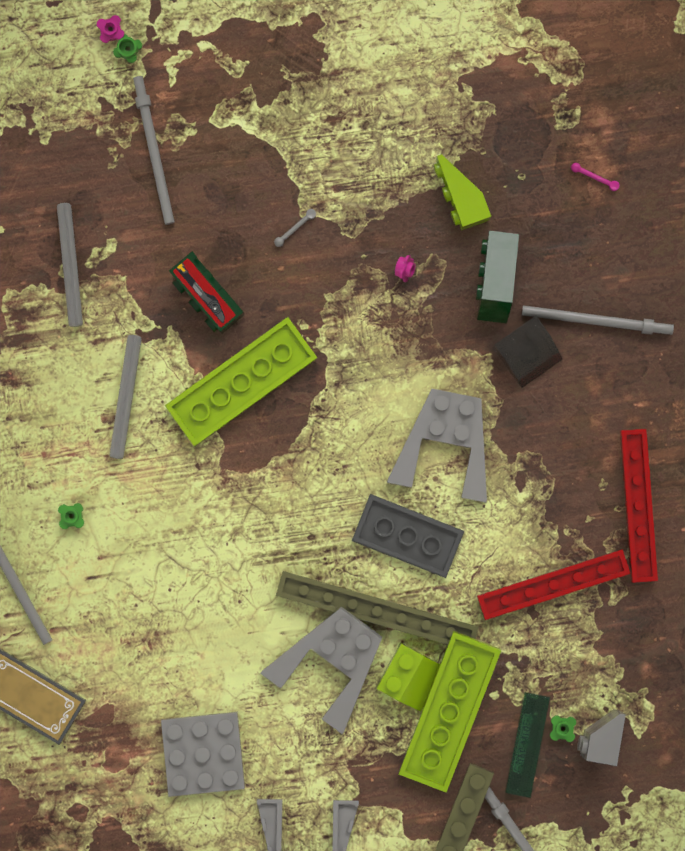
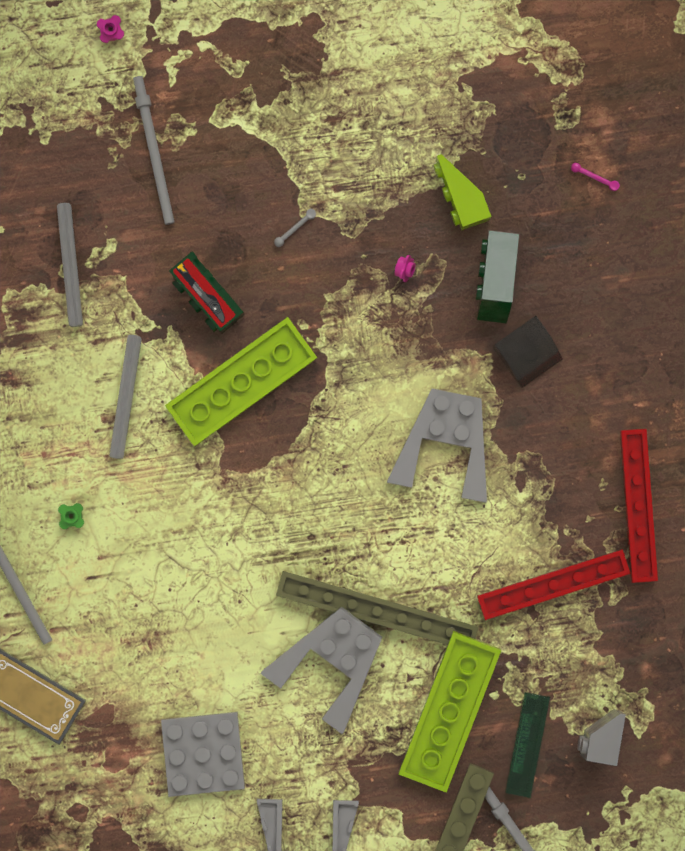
(130, 55): bright green plate -> none
(408, 535): dark grey tile -> none
(409, 677): lime slope -> none
(556, 732): bright green plate -> none
(646, 326): light grey bar -> none

